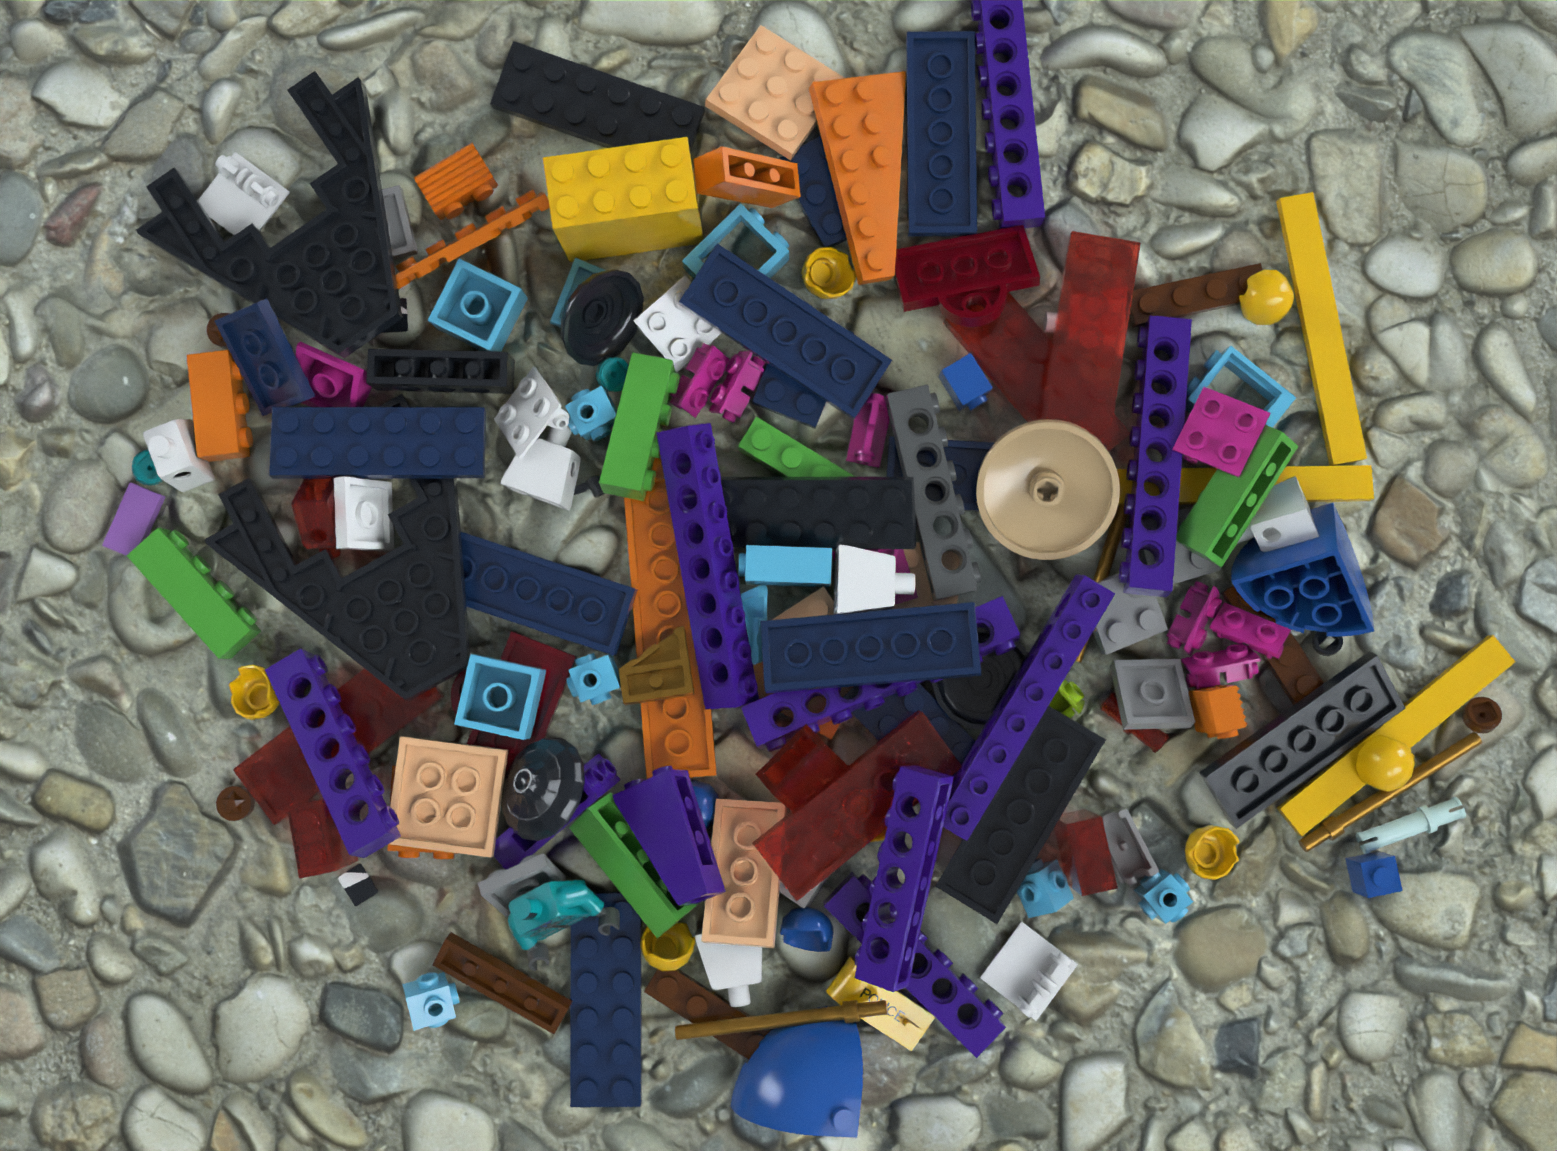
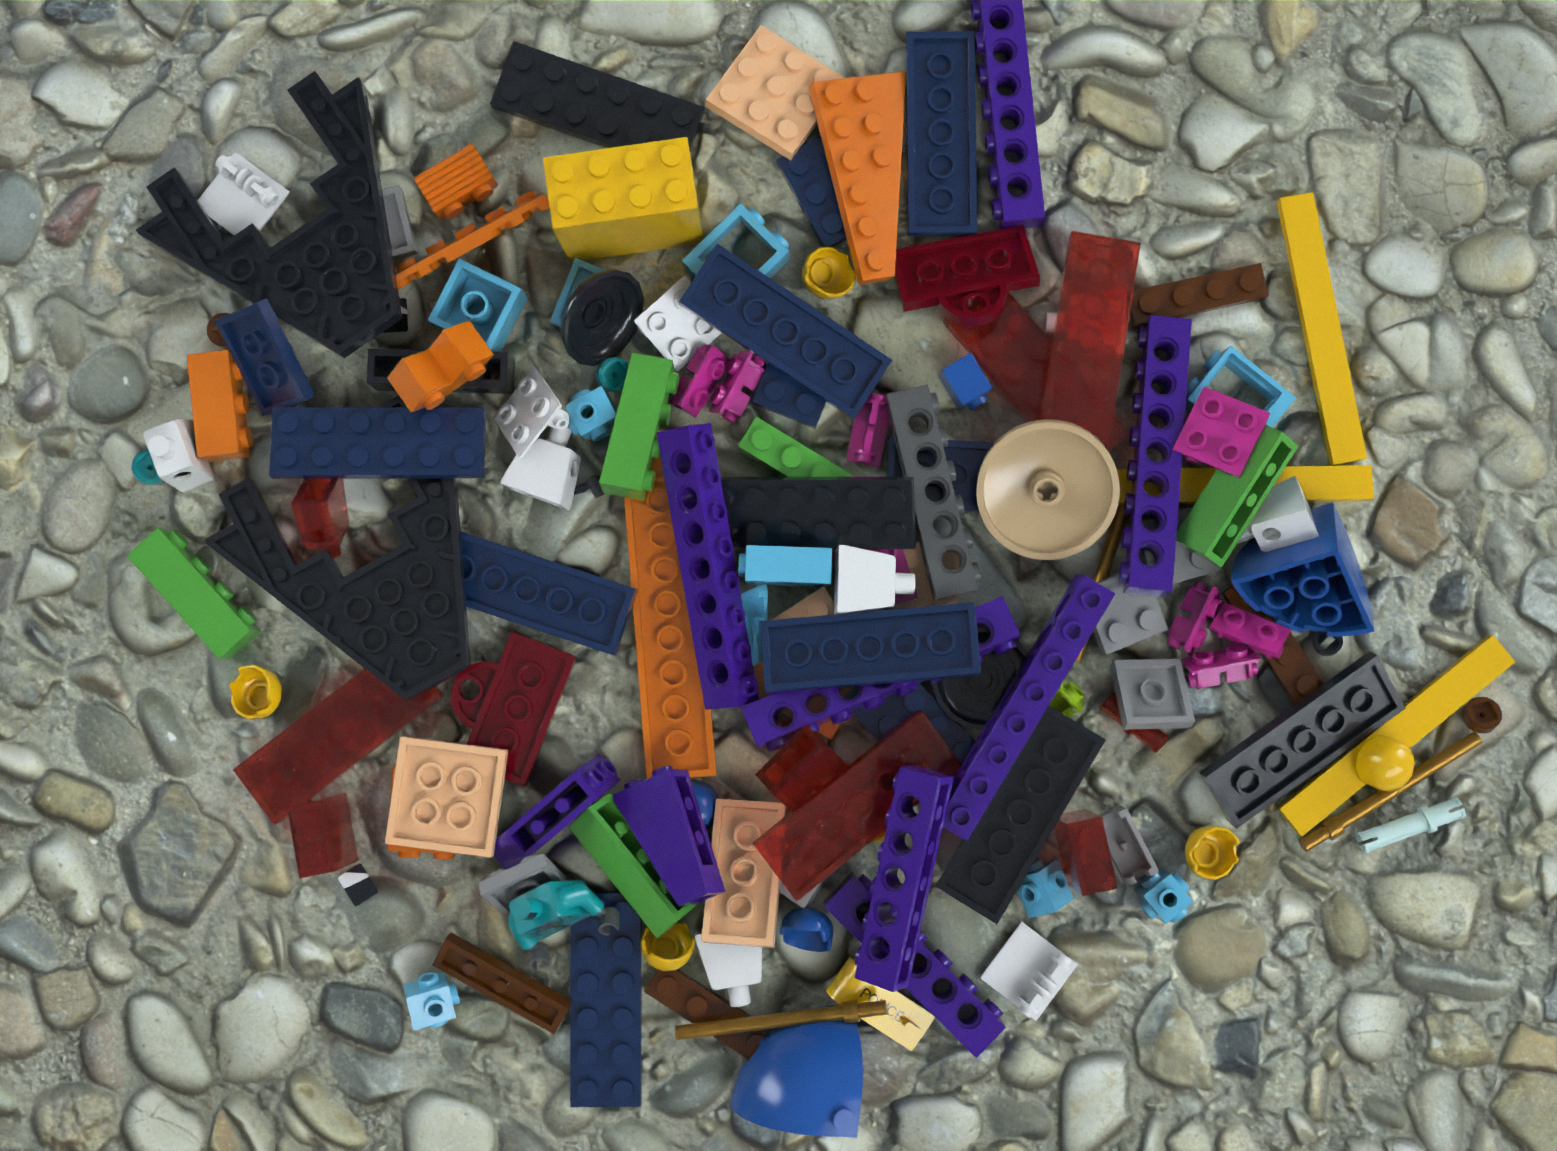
(133, 519): medium lavender tile -> none
(235, 803): reddish brown tile -> none
(289, 680): dark purple brick -> none
(332, 379): dark pink slope -> none
(363, 514): white plate -> none
(433, 374): none -> orange brick
(500, 697): medium azure brick -> none
(543, 788): black hat -> none
(605, 672): medium azure brick -> none
(659, 672): pearl gold wing -> none
(746, 177): orange brick -> none
(1217, 711): orange brick -> none
(1266, 298): yellow hair -> none
(1373, 874): blue brick -> none

